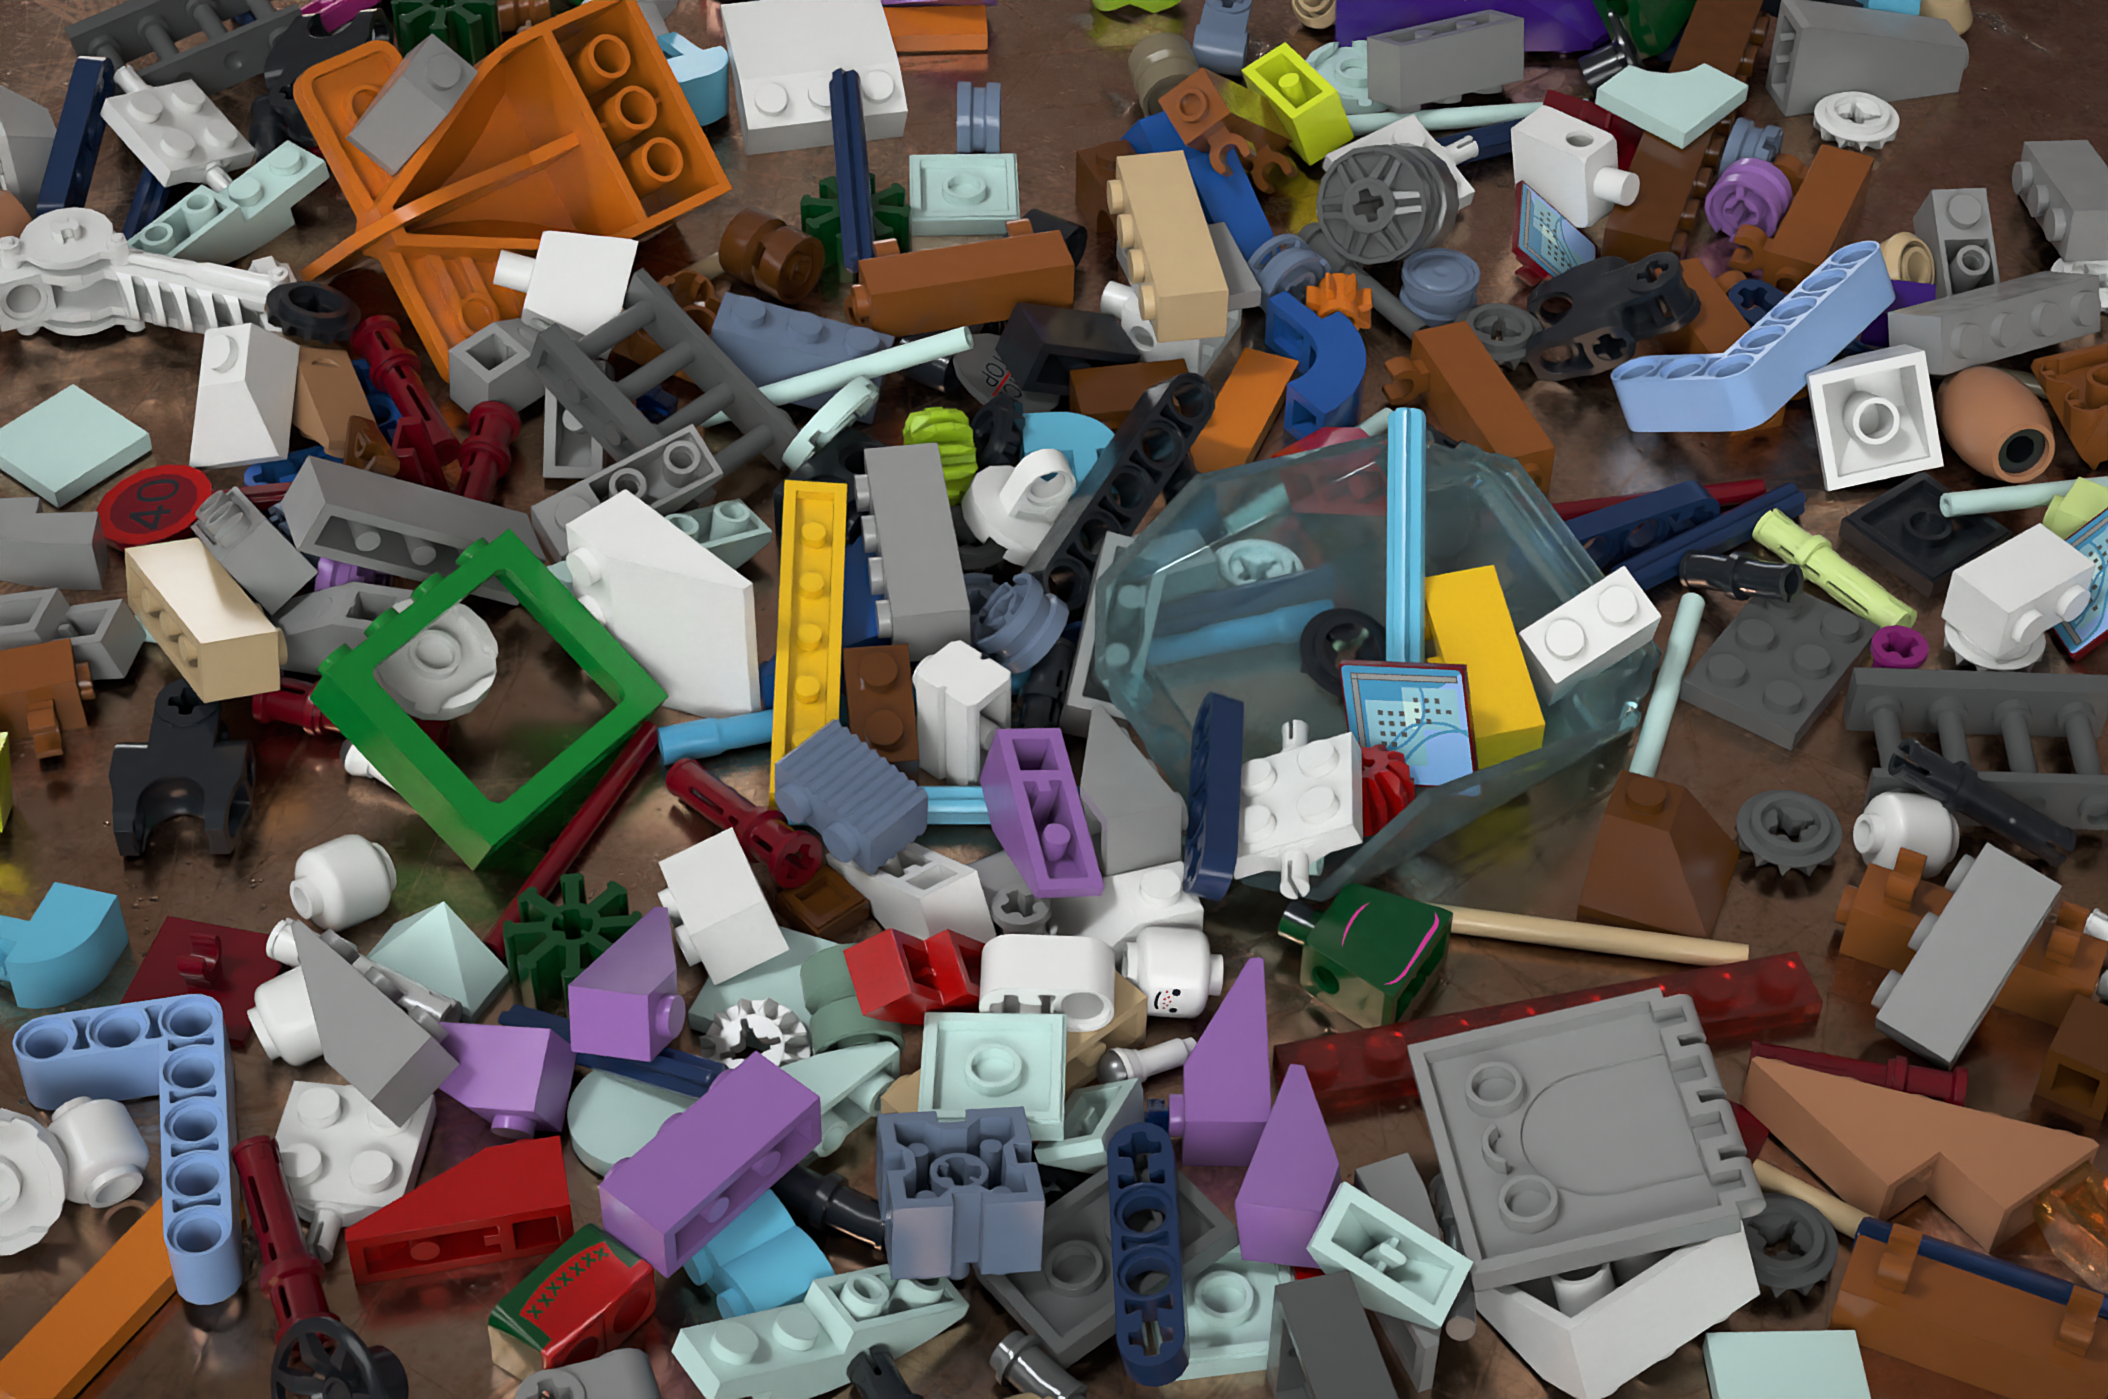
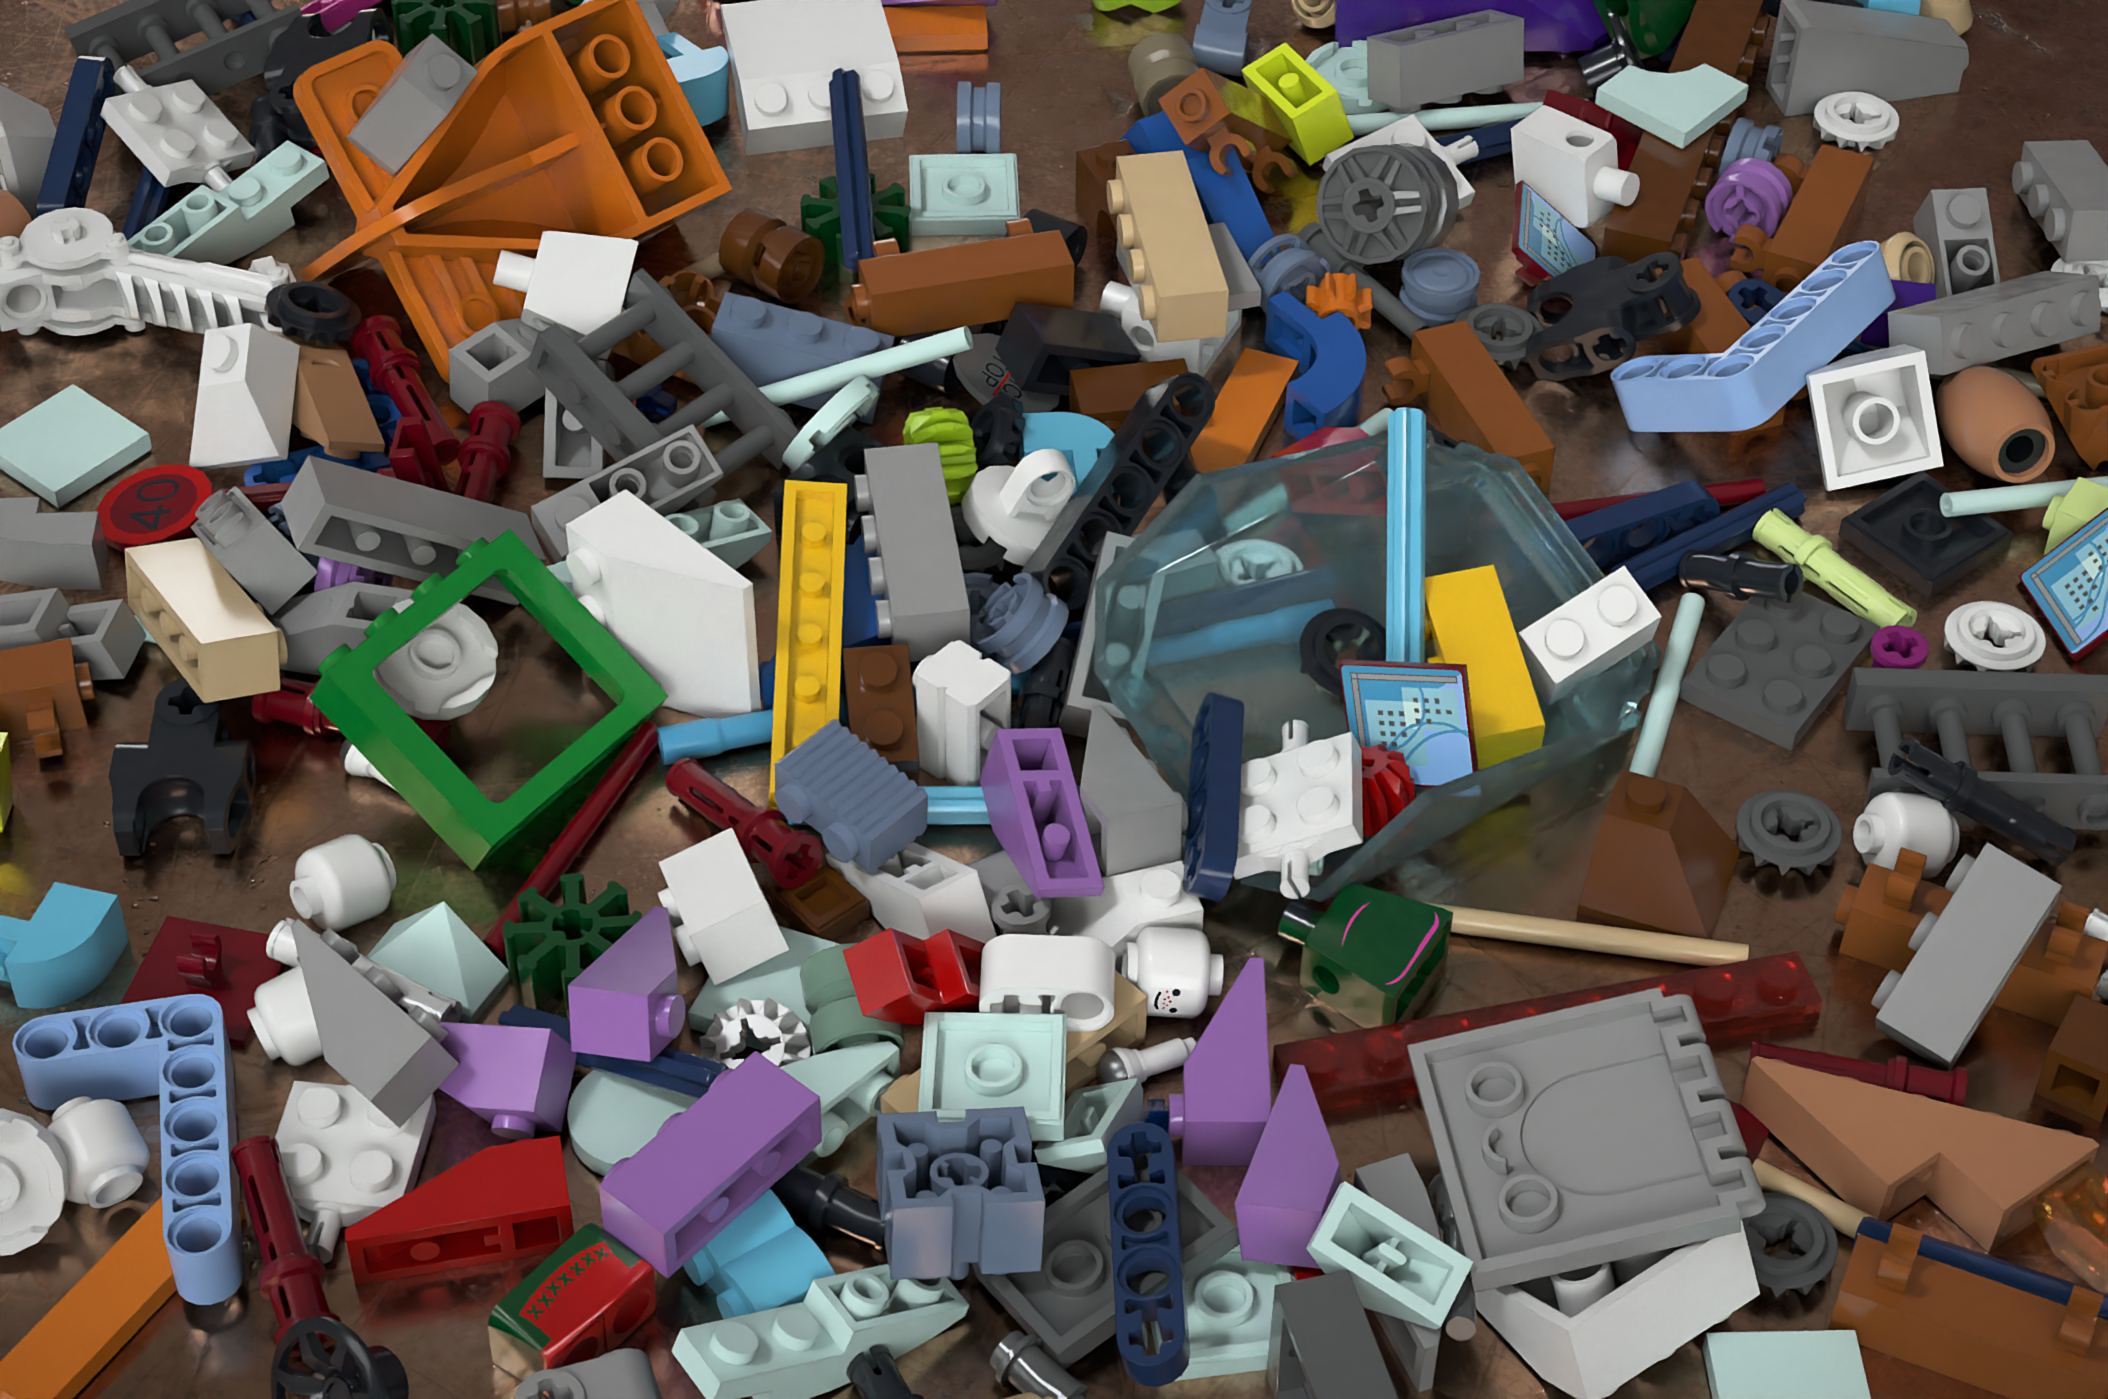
(368, 448): reddish brown tile -> none
(2018, 591): white brick -> none

